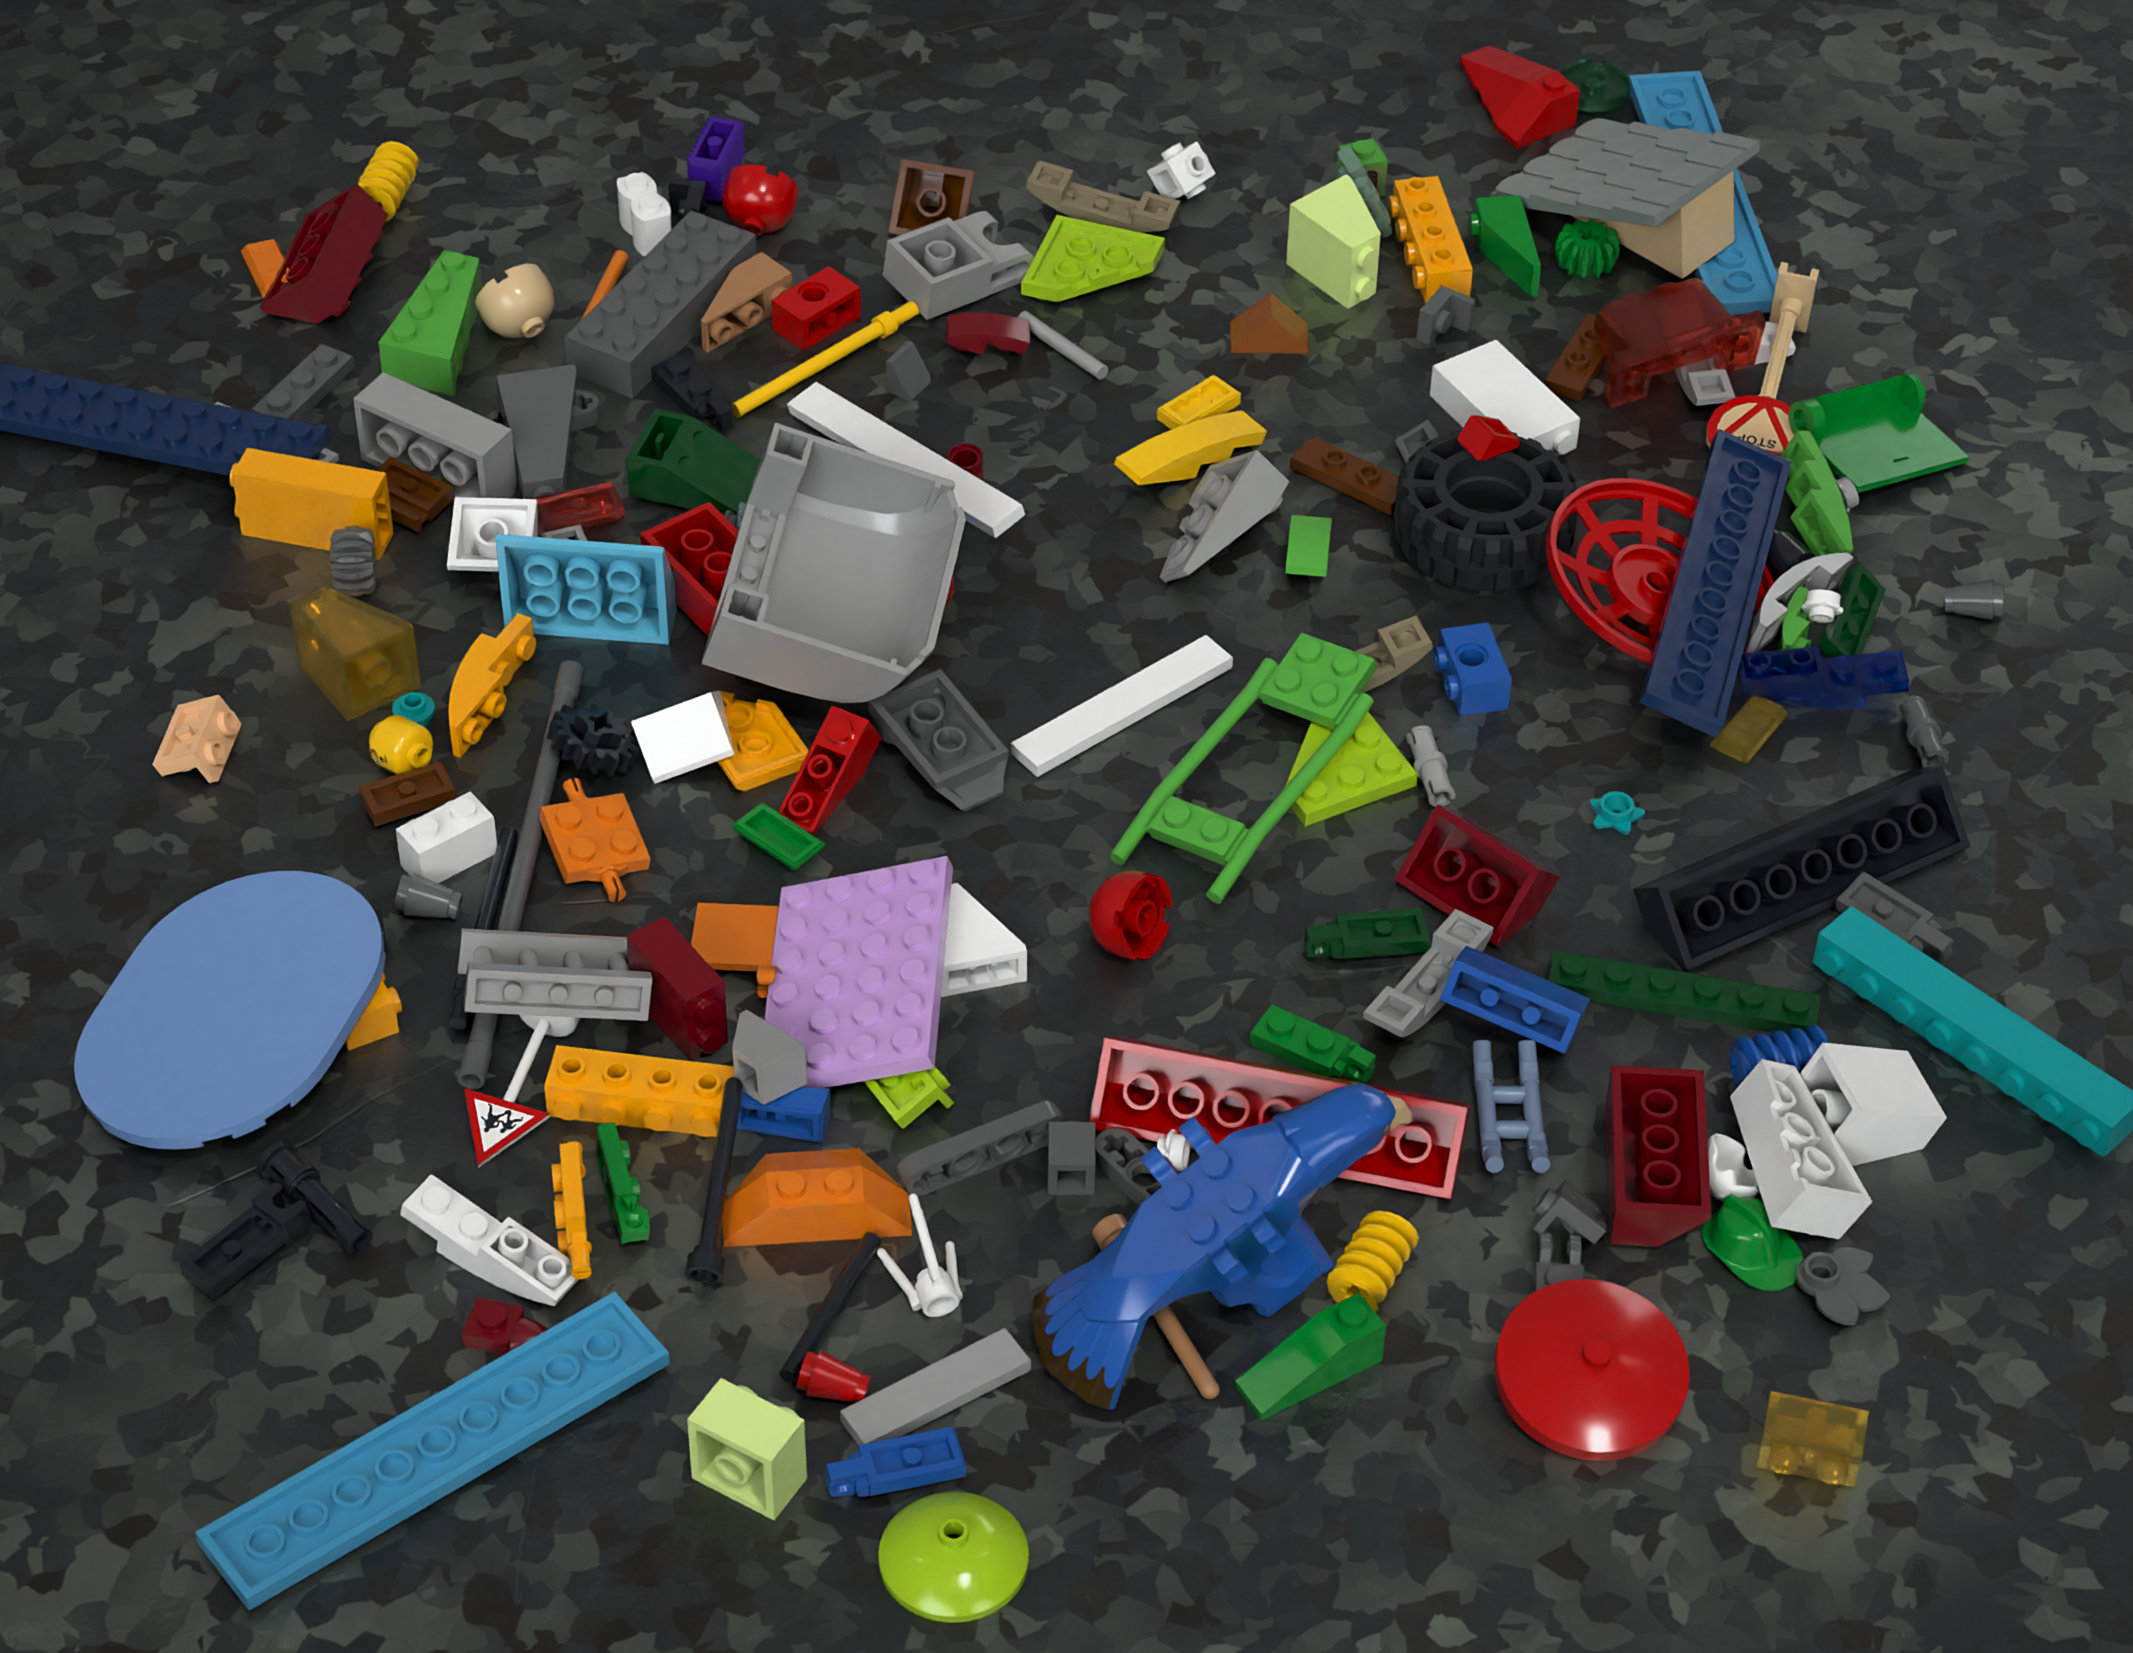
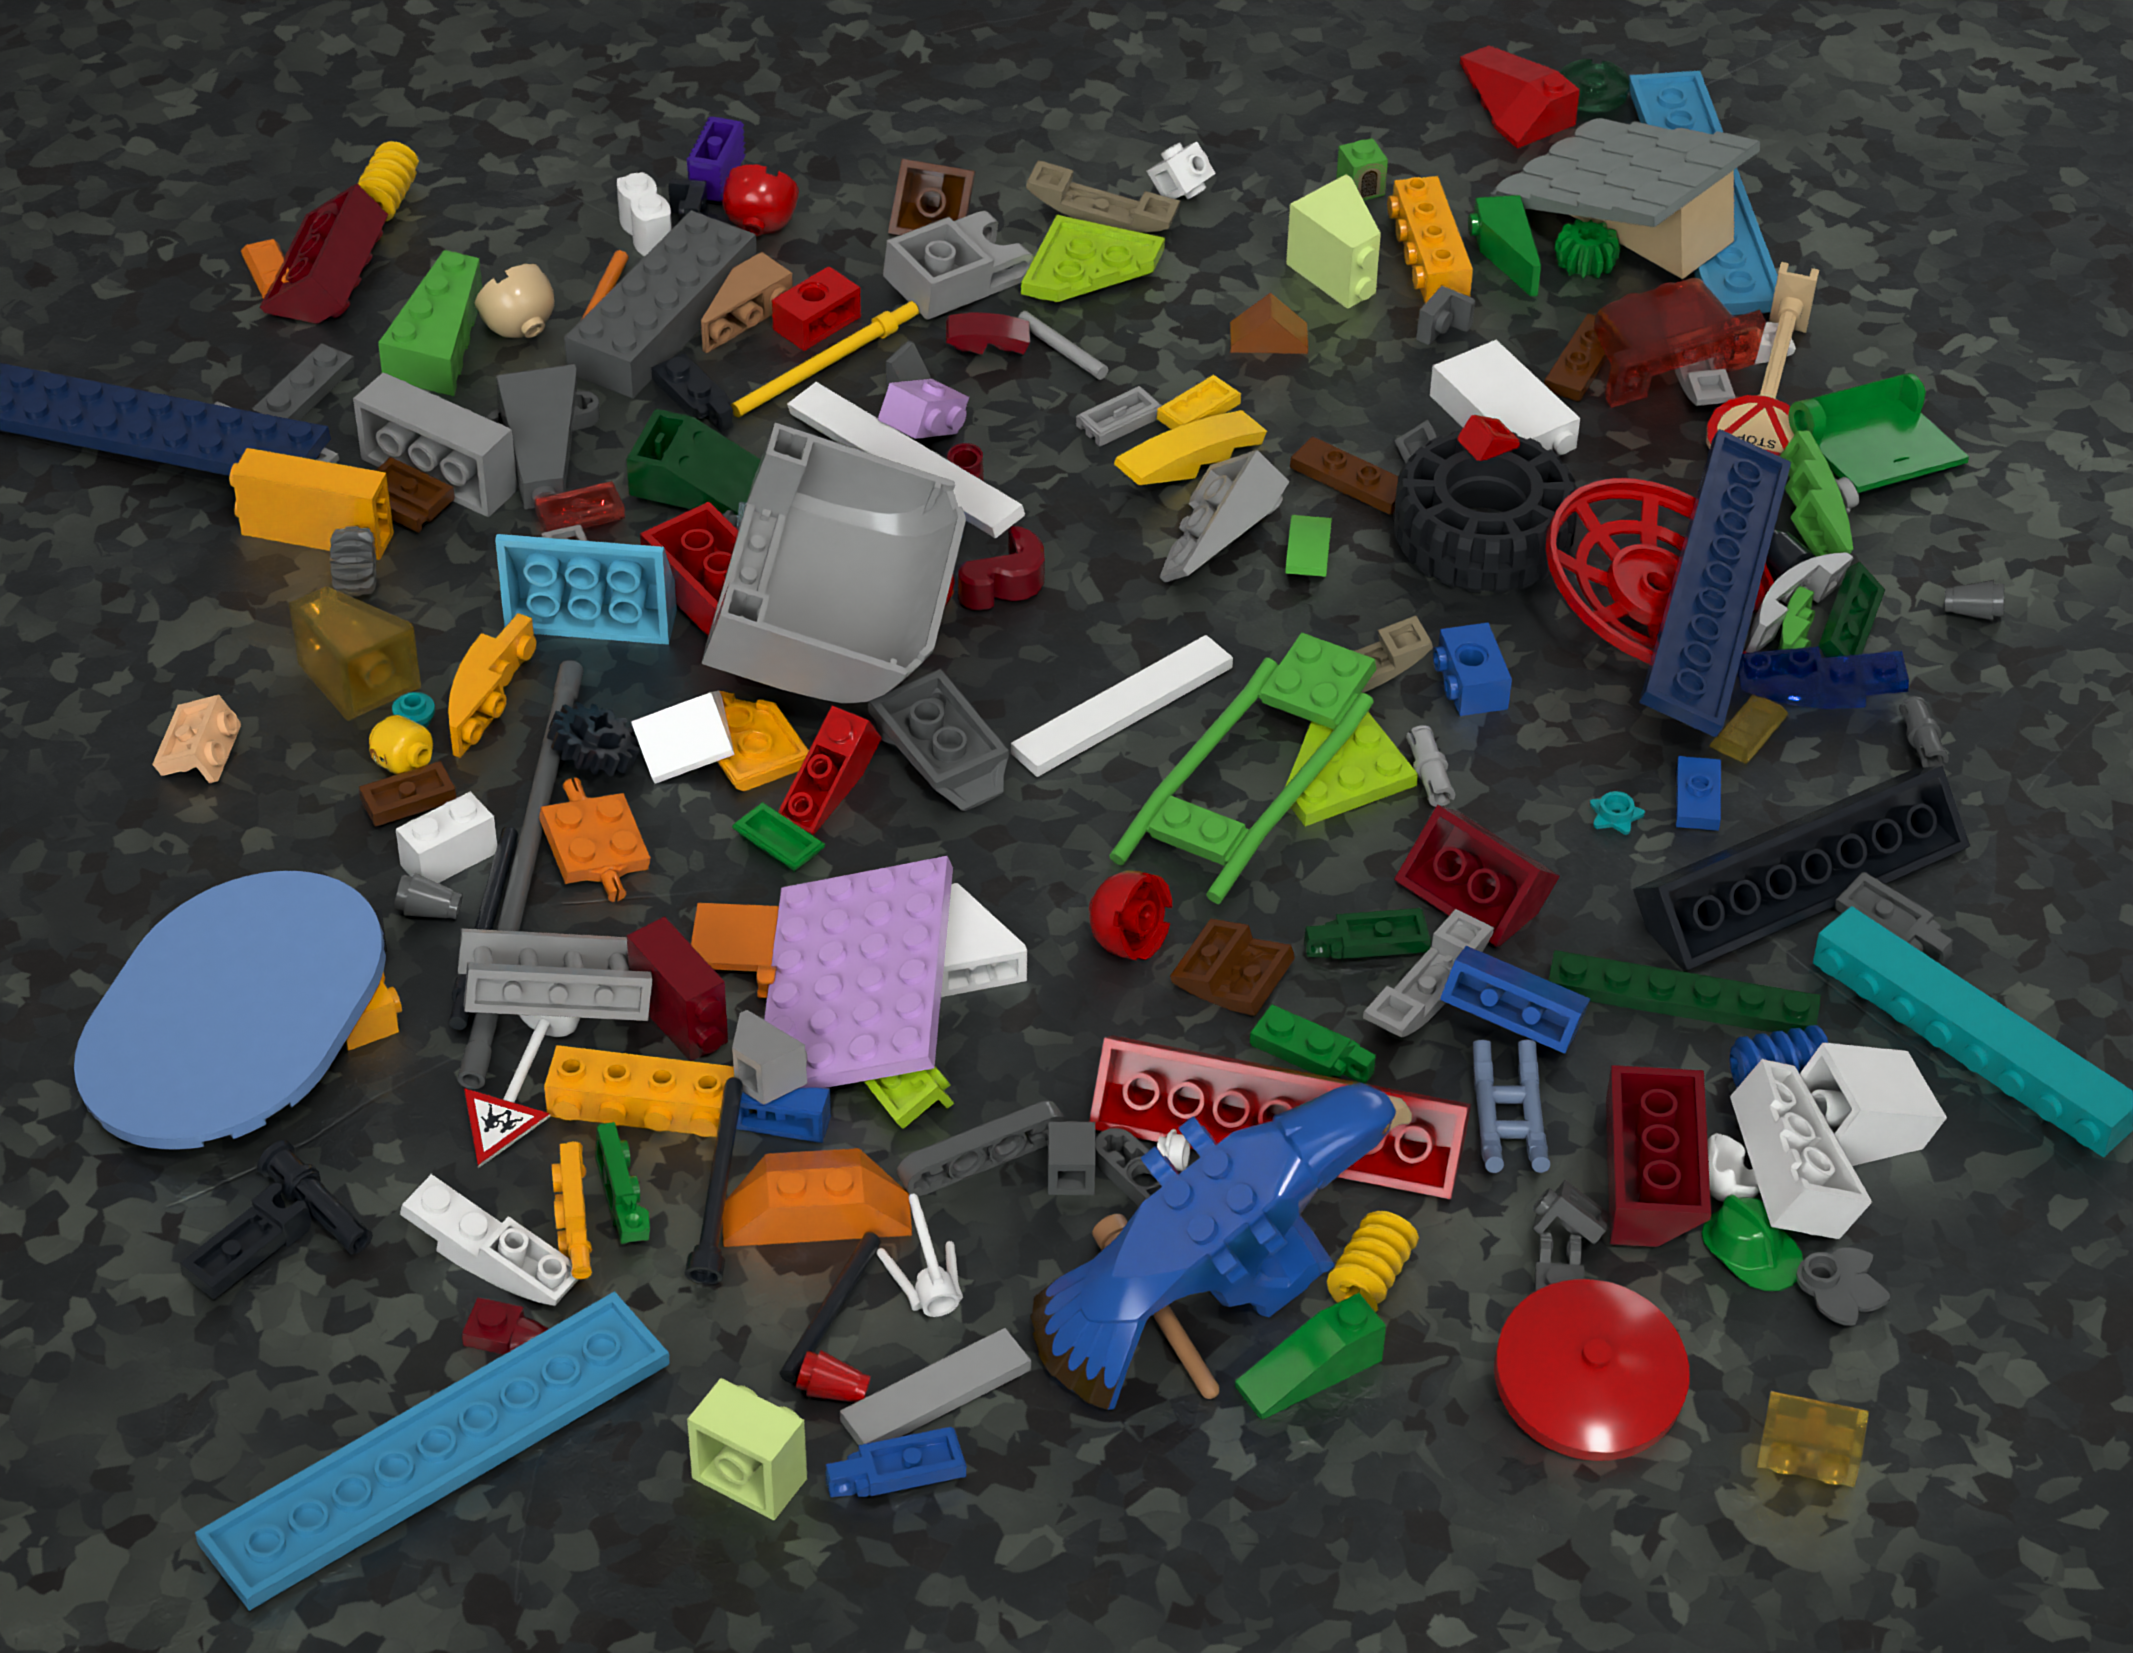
(477, 524): white slope -> none
(923, 408): none -> lavender brick
(955, 1576): lime dish -> none
(1005, 576): none -> dark red animal
(1123, 419): none -> light grey tile
(1232, 967): none -> reddish brown slope
(1367, 190): sand green plate -> none
(1698, 793): none -> blue plate
(1822, 605): white plate -> none

